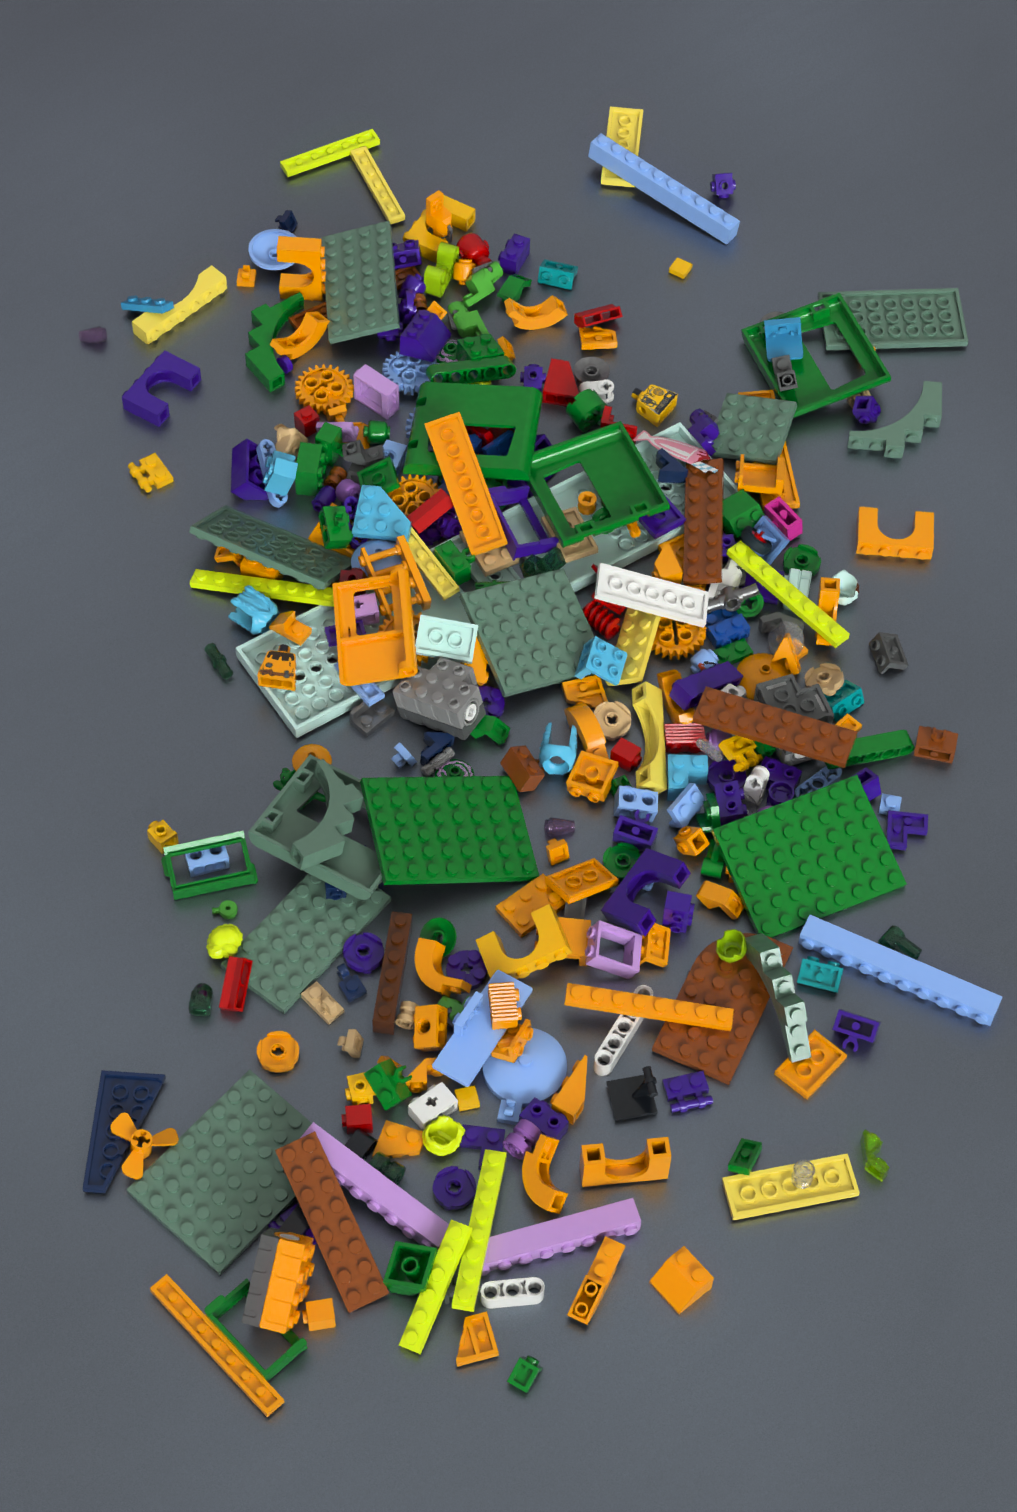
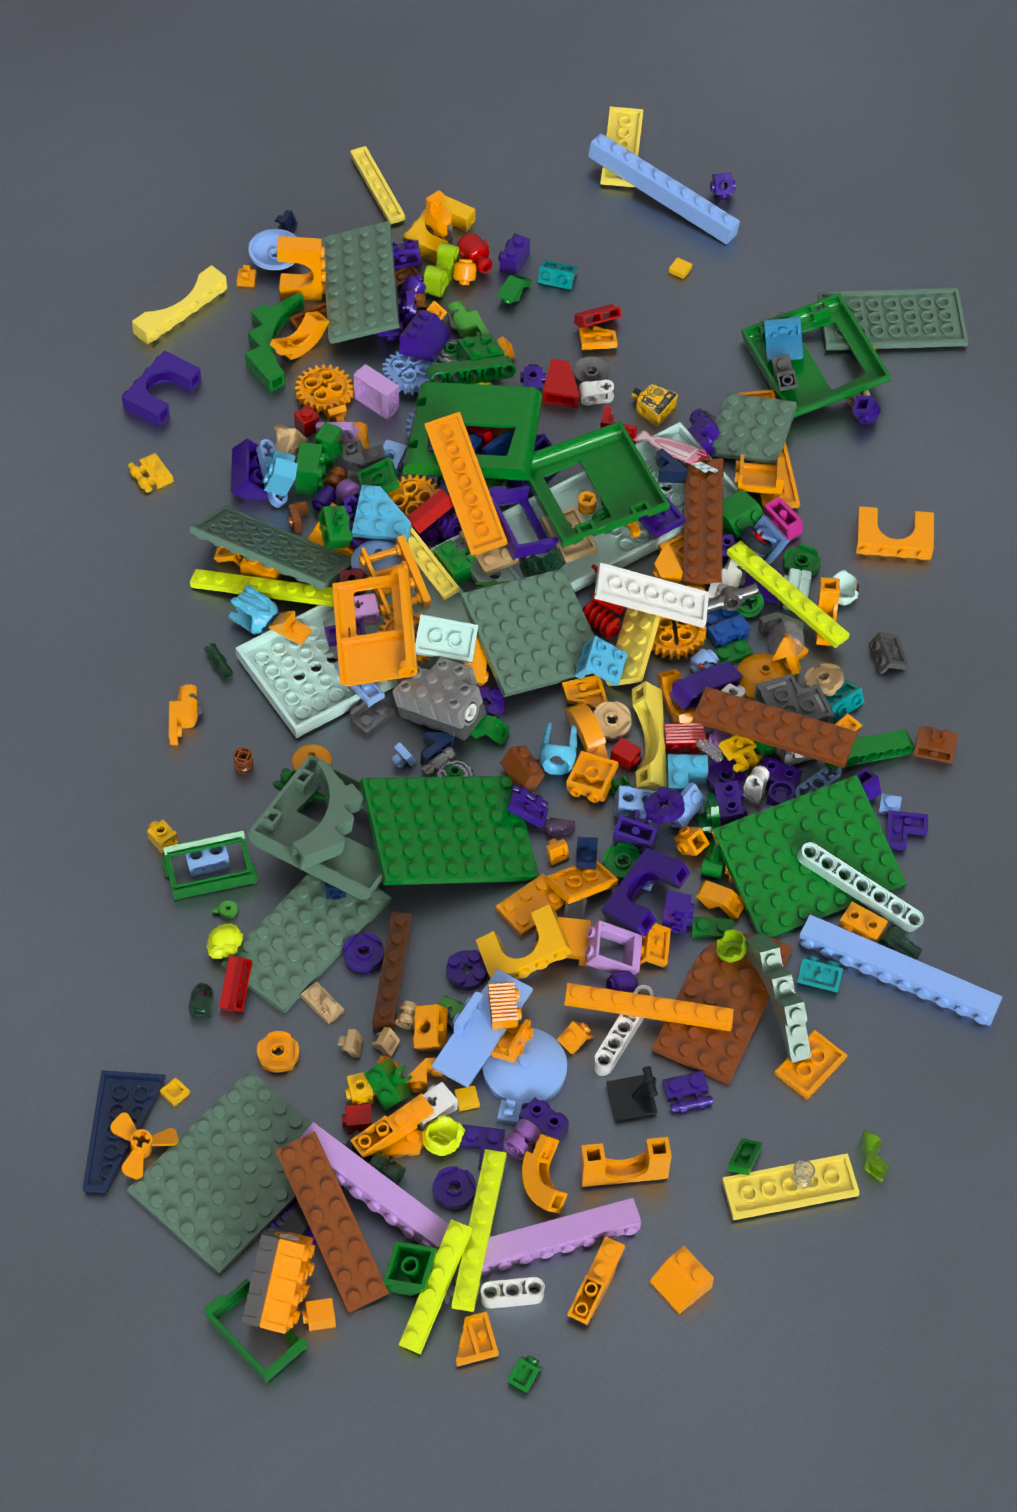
(93, 335): clear purple cone -> none
(147, 304): dark azure plate -> none
(174, 1092): none -> yellow tile
(184, 711): none -> light orange plate
(217, 1345): light orange plate -> none
(243, 760): none -> dark orange wheel
(278, 669): light orange torso -> none
(285, 363): dark purple tile -> none
(296, 511): none -> dark orange bracket
(328, 153): neon yellow plate -> none
(350, 985): dark blue plate -> none
(376, 432): green head -> none
(386, 1041): none -> tan tile
(392, 1128): none -> light orange slope
(428, 966): light orange arch -> none
(440, 927): green dish -> none
(481, 282): bright green plate -> none
(527, 806): none -> dark purple plate
(537, 316): light orange arch -> none
(572, 1095): light orange slope -> none
(575, 1036): none -> light orange bracket
(586, 410): green brick -> none
(586, 852): none -> dark blue slope
(622, 981): none -> dark purple head
(662, 797): none -> dark purple plate
(710, 927): none -> green plate
(856, 1027): dark purple brick -> none
(863, 922): none -> light orange brick
(870, 887): none -> light aqua beam
(908, 429): sand green arch -> none

